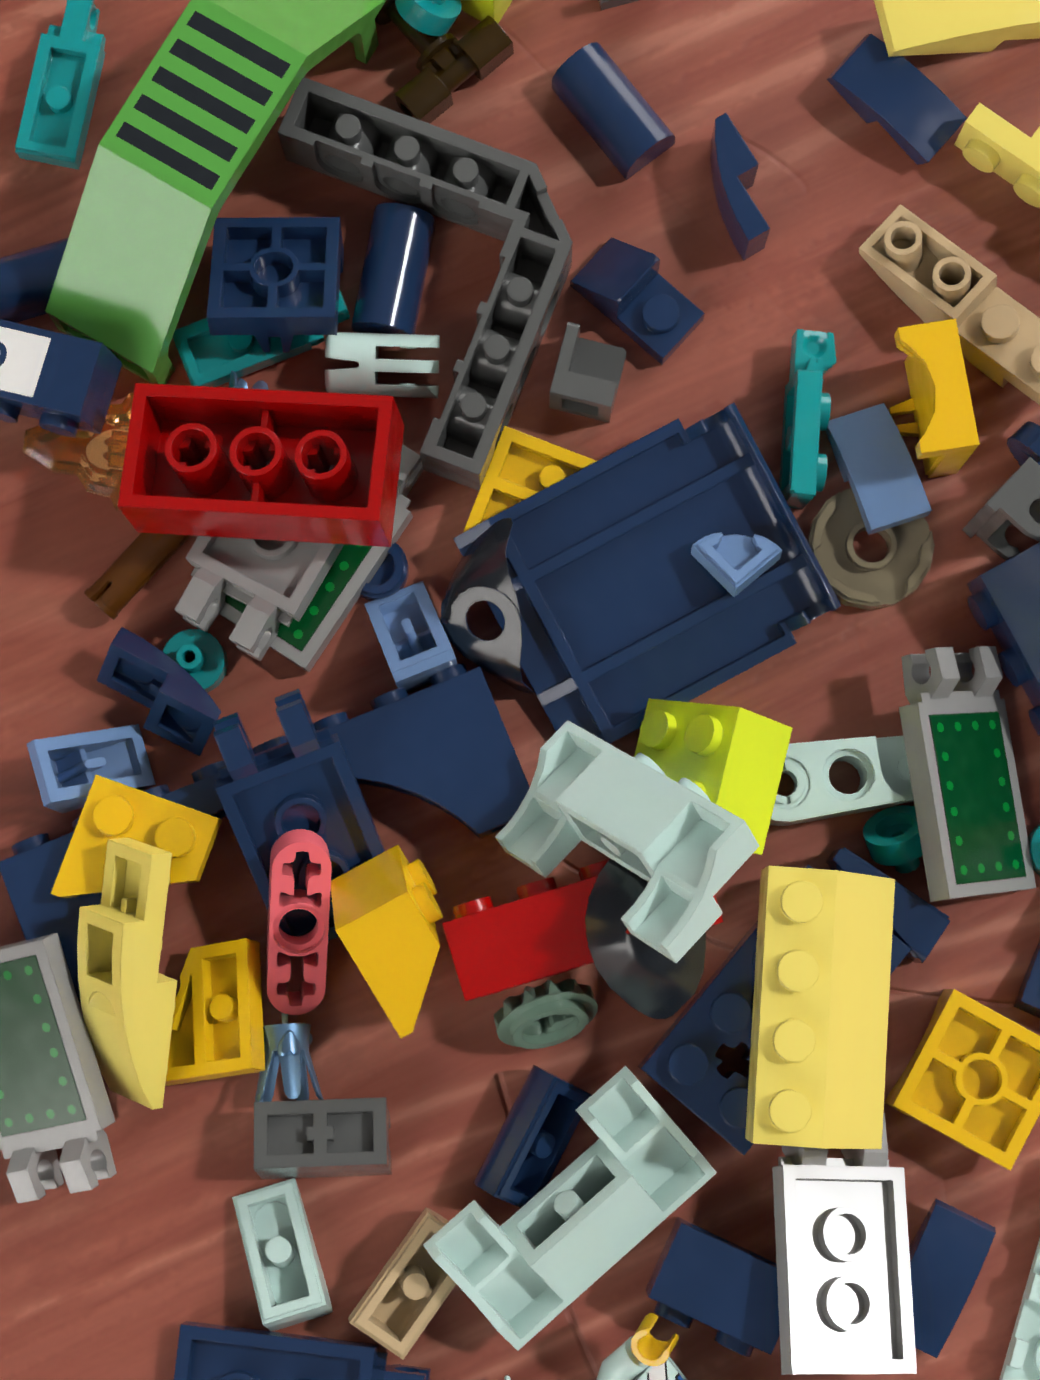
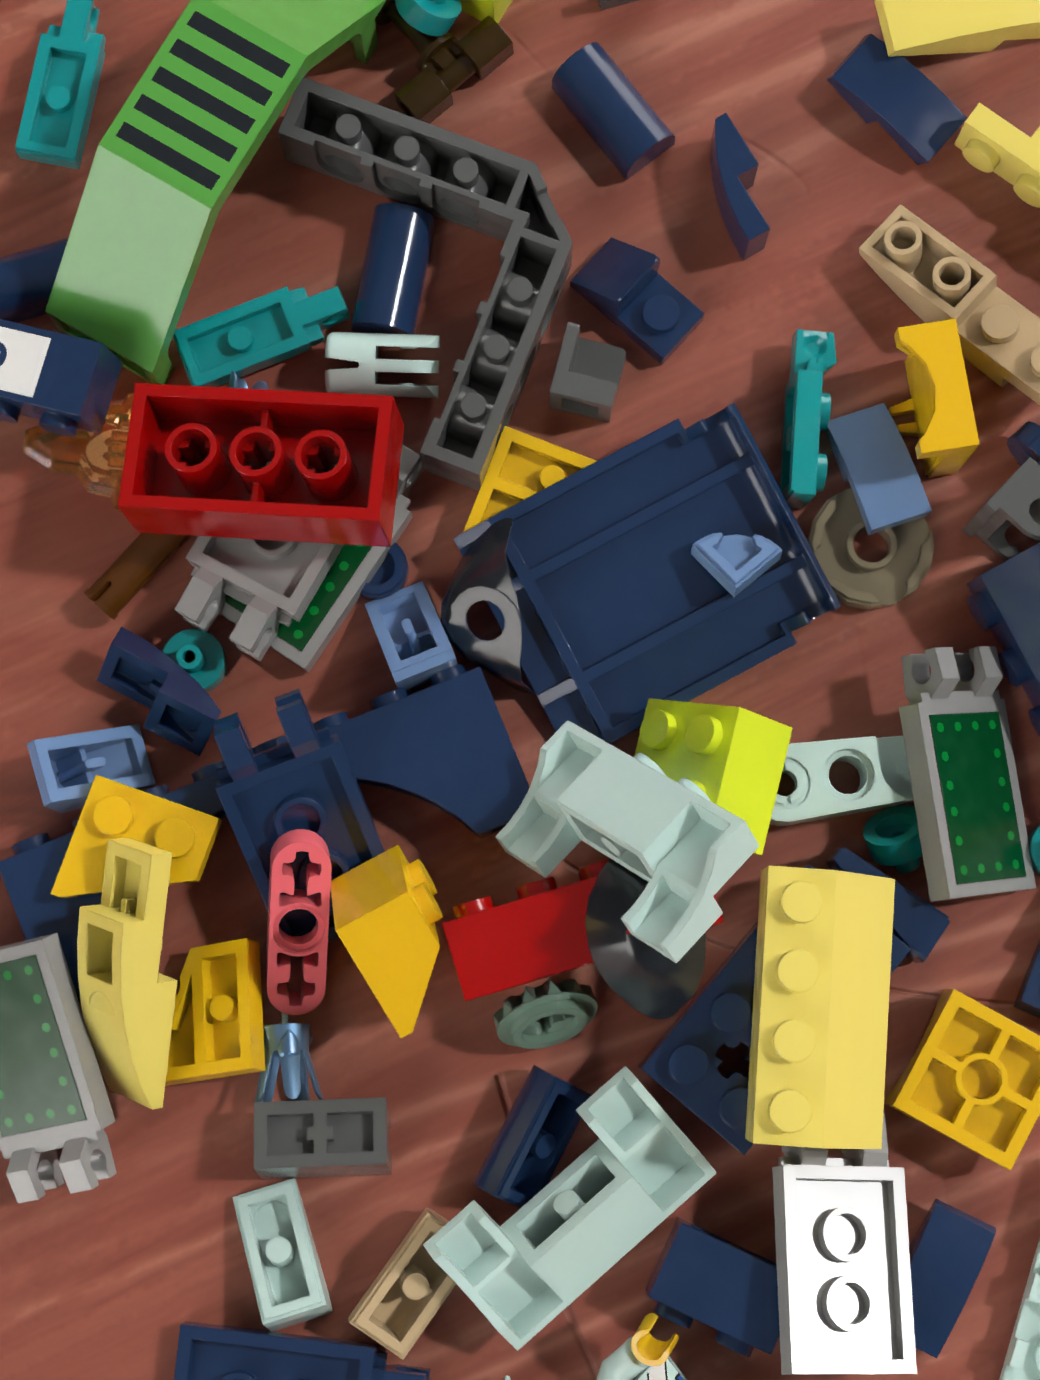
(275, 278): dark blue piece -> none

